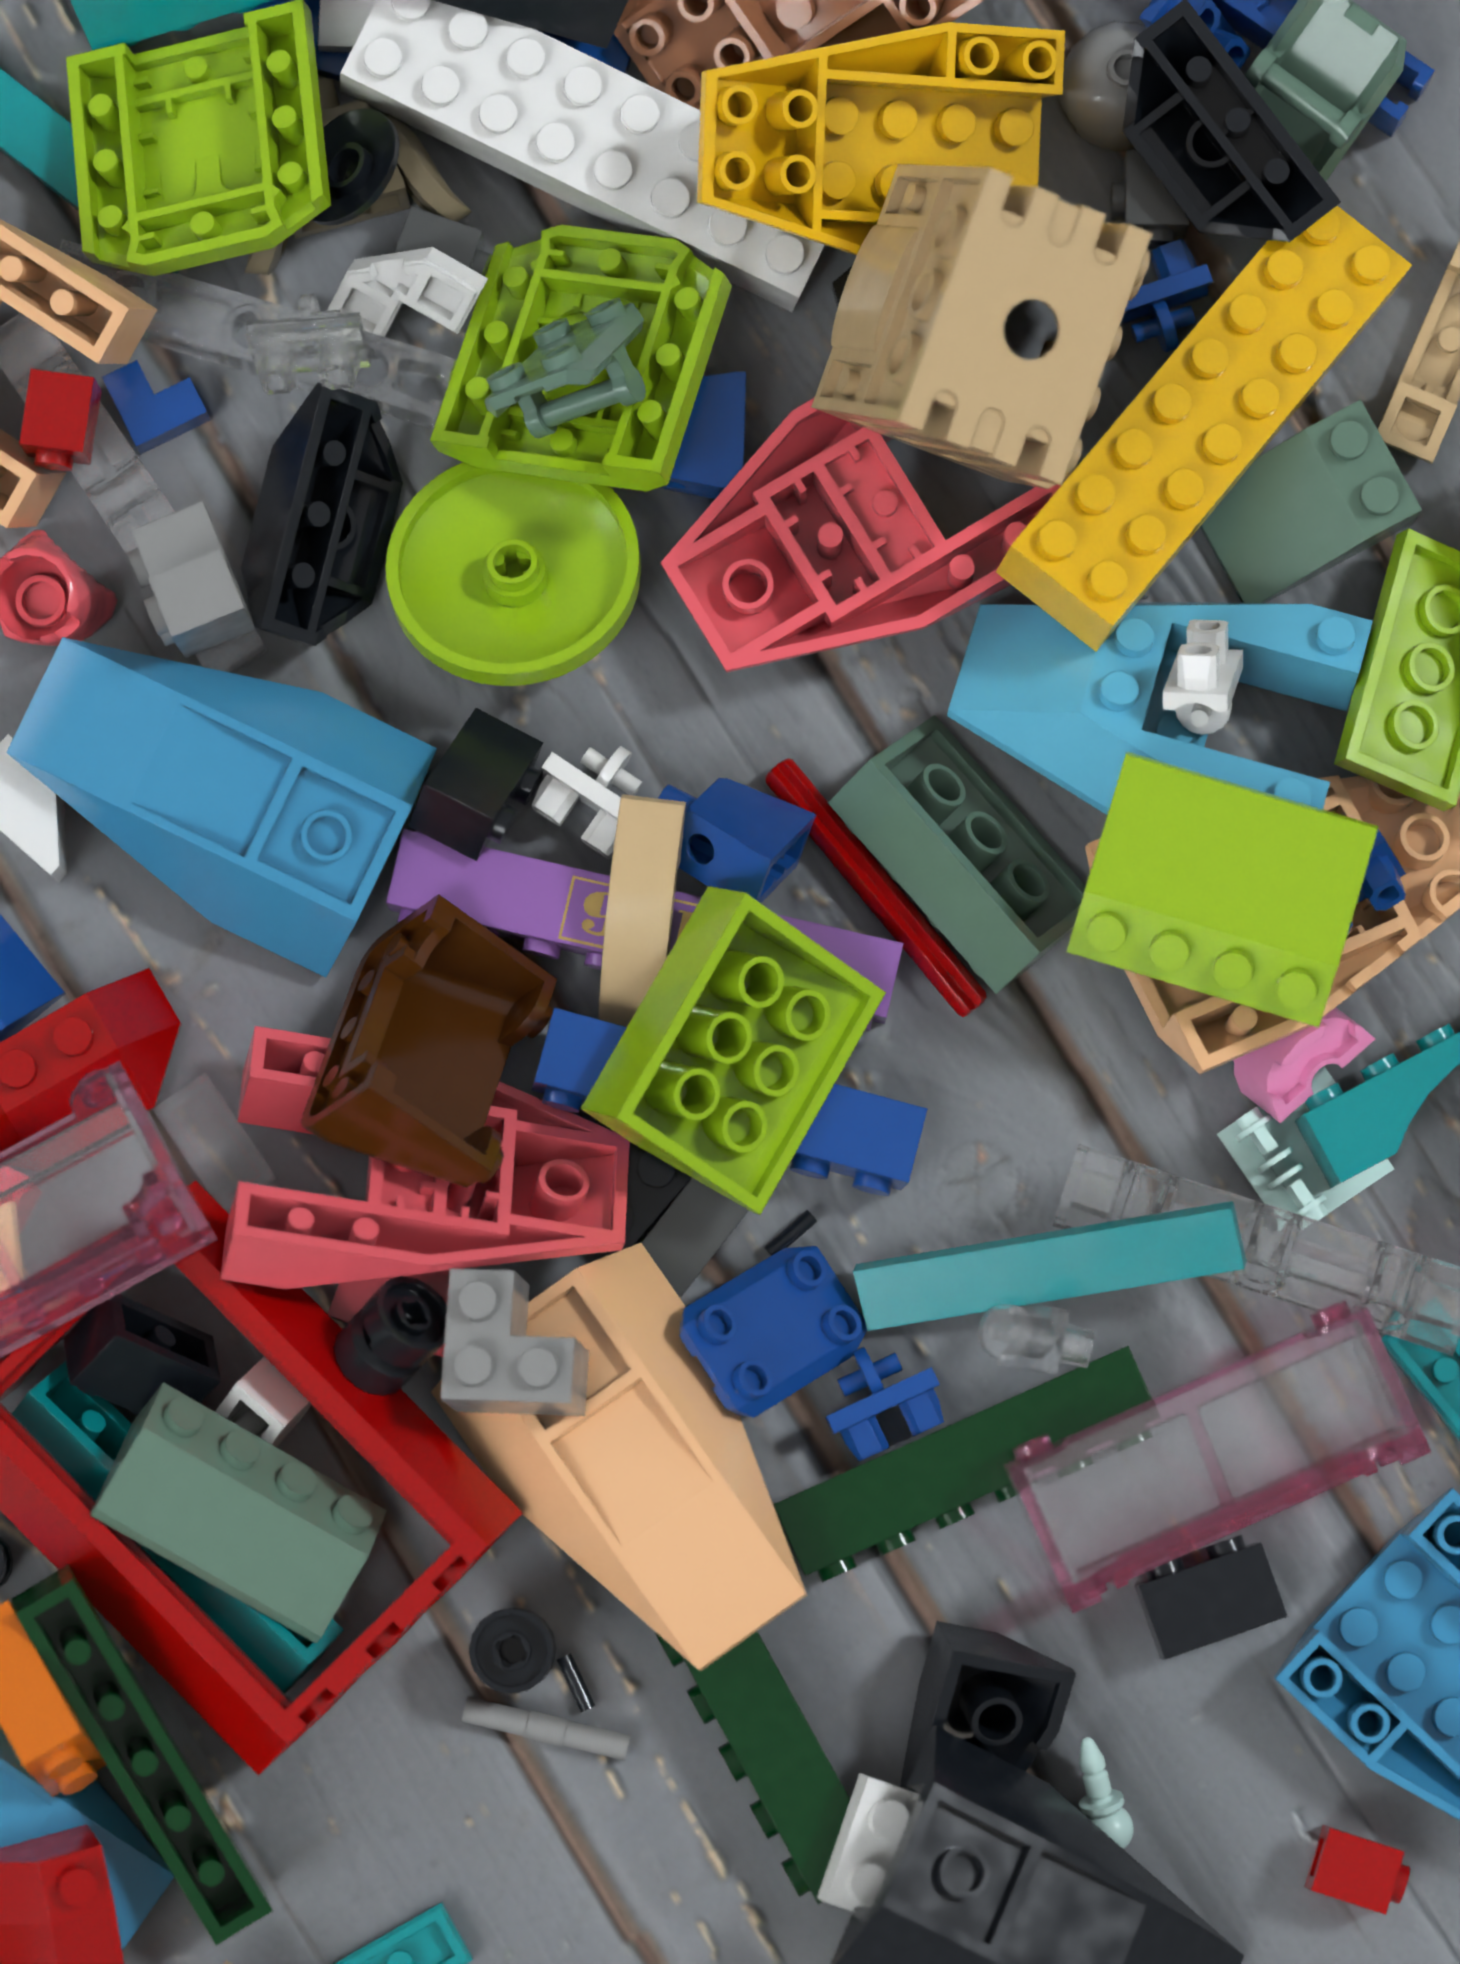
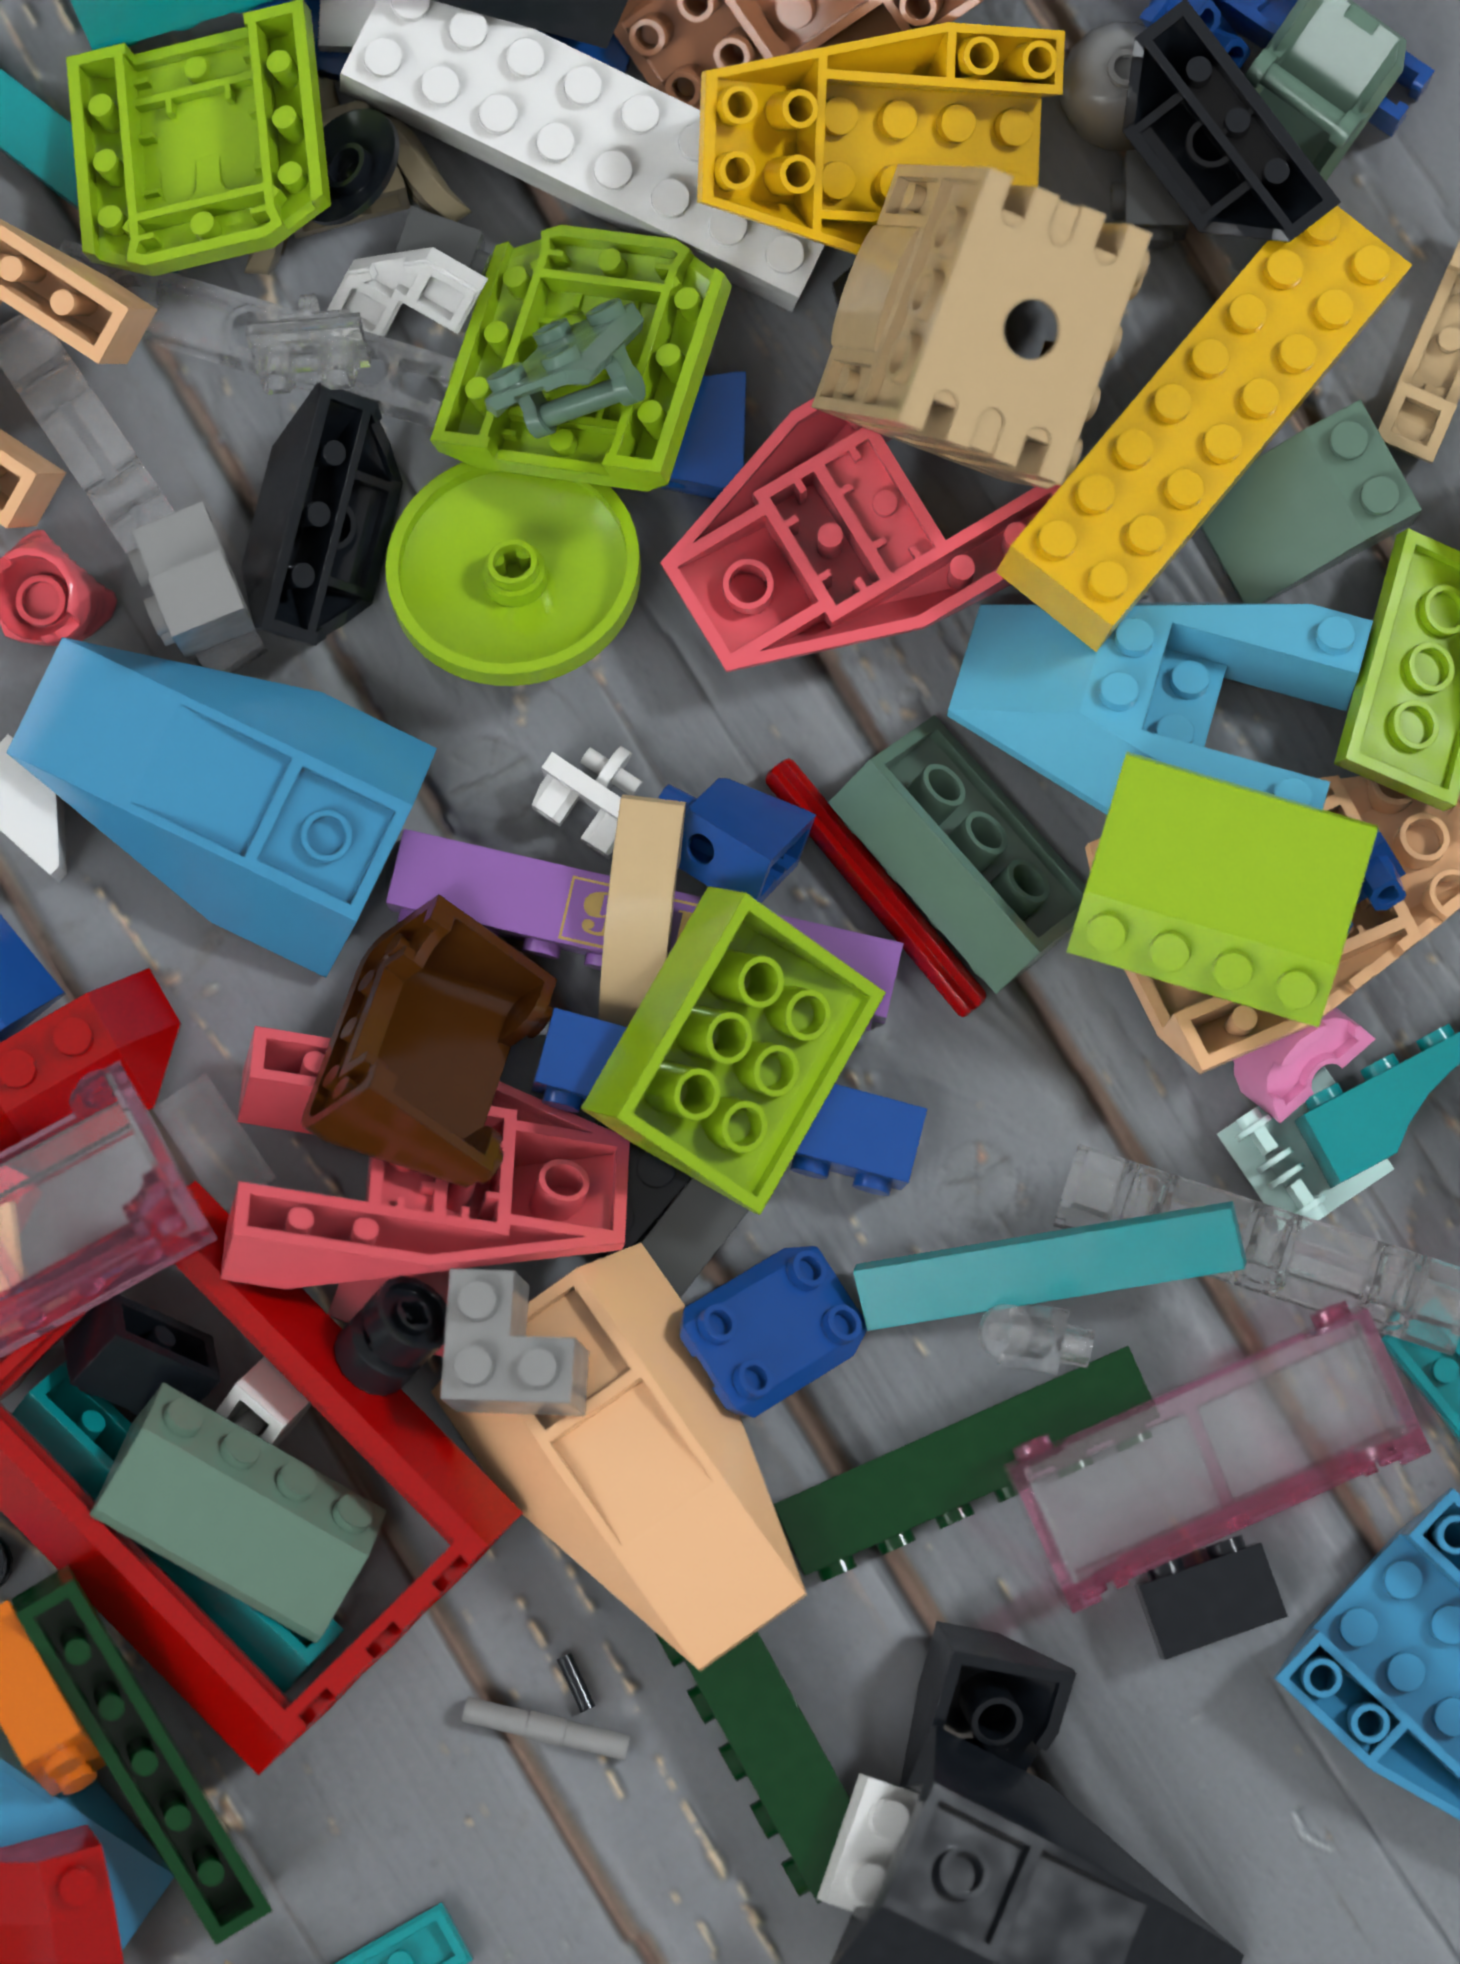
(60, 419): red brick -> none
(151, 416): blue piece -> none
(477, 784): black brick -> none
(512, 1650): black wheel -> none
(791, 1233): black piece -> none
(858, 1421): blue hips -> none
(1102, 1802): light aqua bar -> none
(1178, 284): blue hips -> none
(1203, 678): white hips -> none
(1357, 1870): red brick -> none

